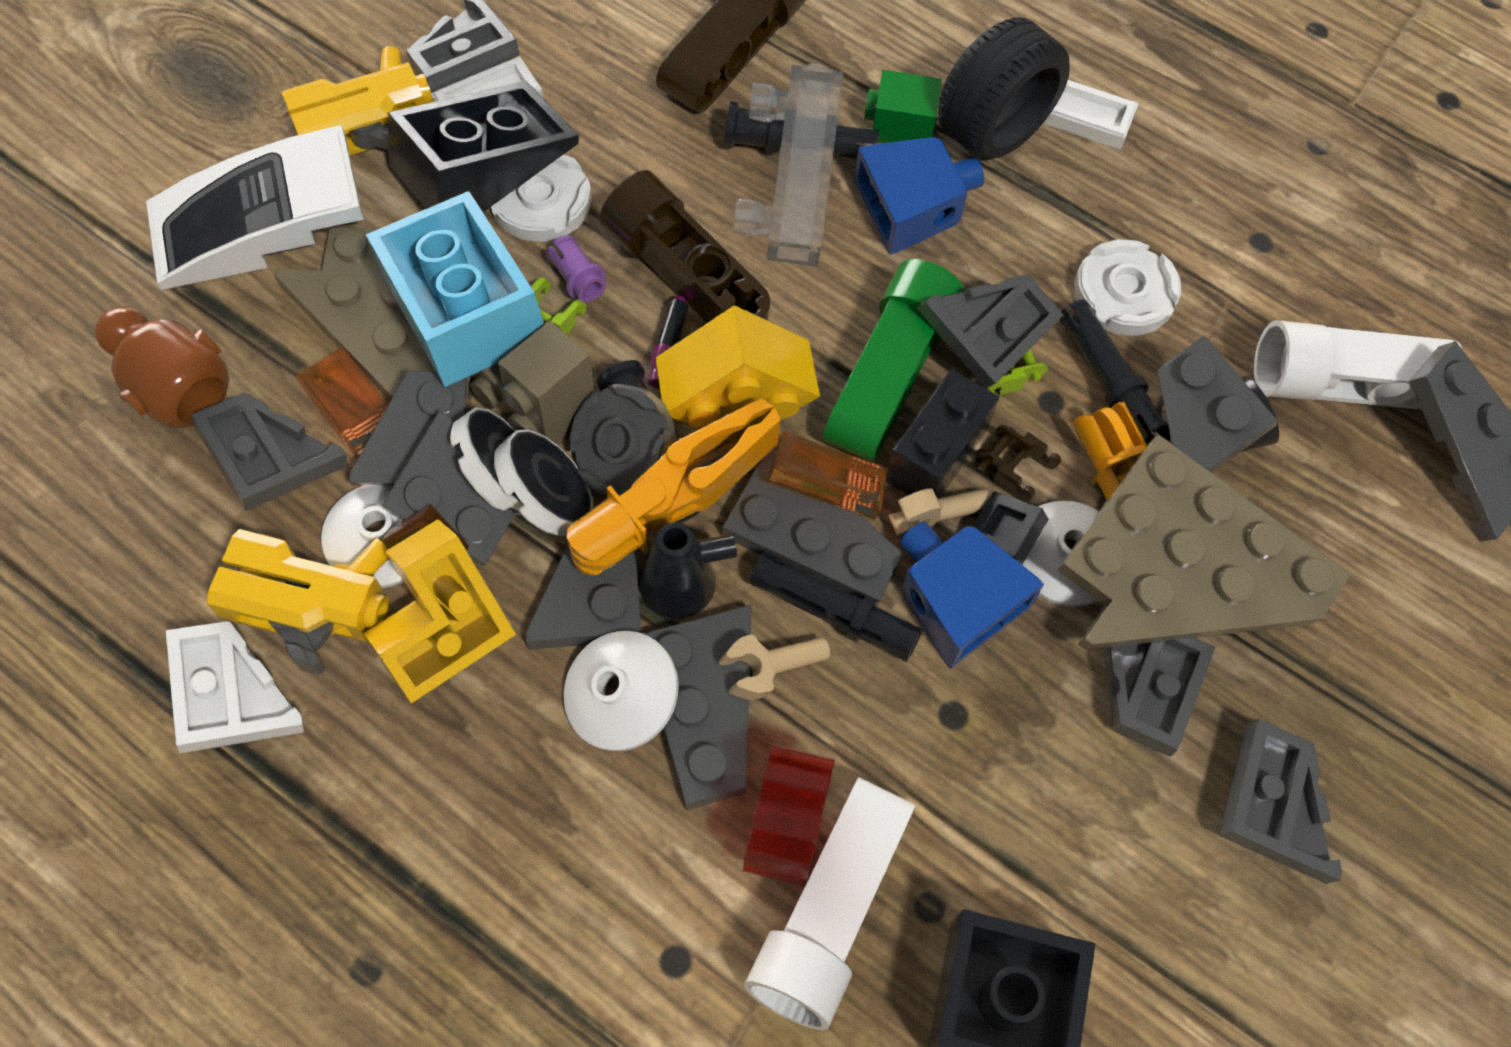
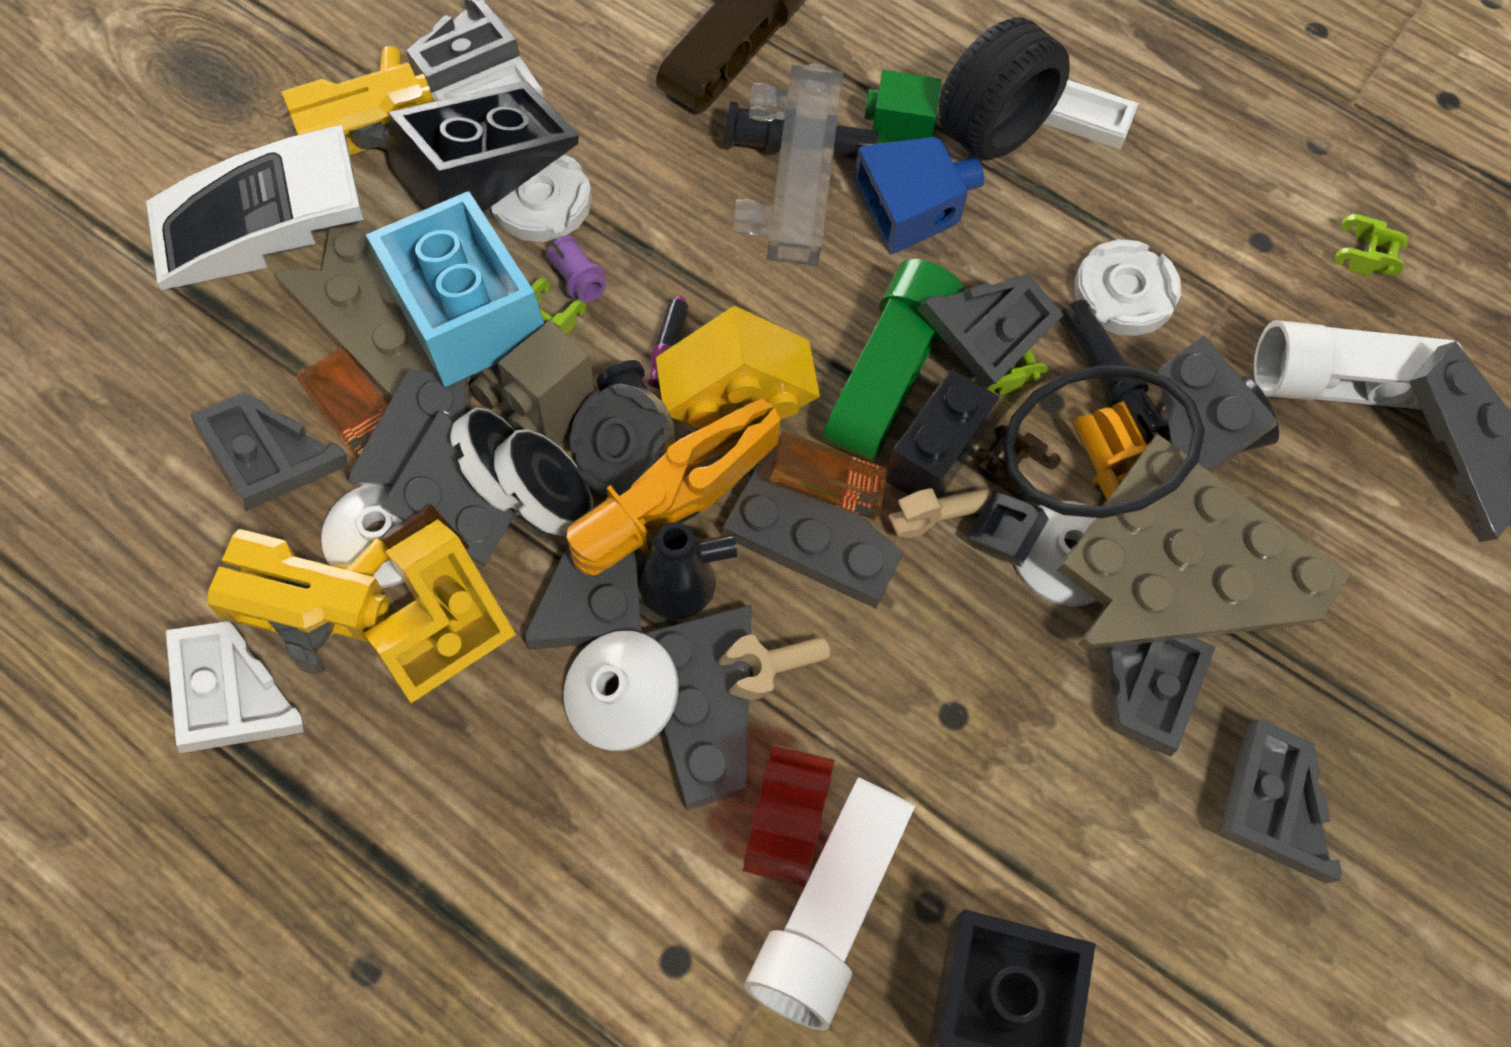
(162, 366): dark orange piece -> none
(658, 229): dark brown beam -> none
(848, 612): black pin -> none
(964, 588): blue torso -> none
(1117, 508): none -> black piece
(1376, 235): none -> lime piece

